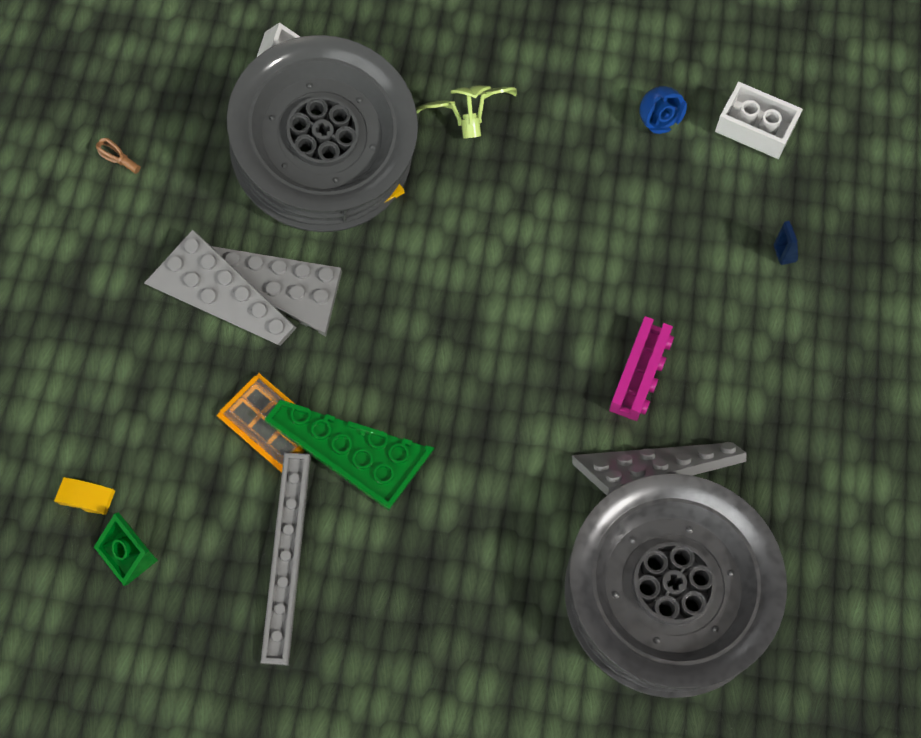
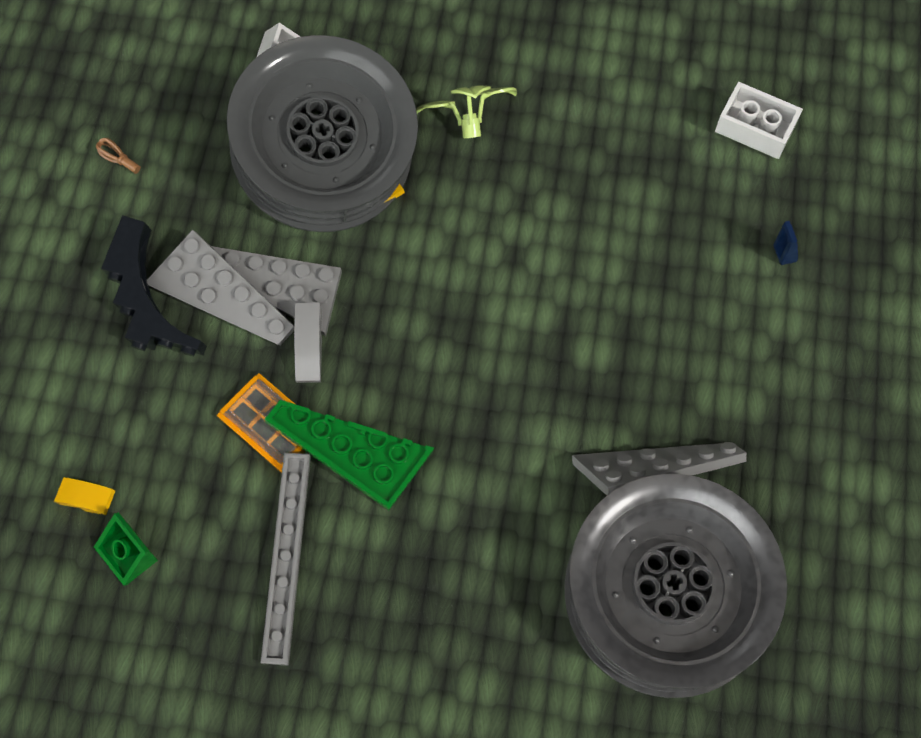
(126, 266): none -> black arch
(308, 342): none -> light grey slope
(640, 370): dark pink brick -> none
(662, 108): blue cylinder -> none

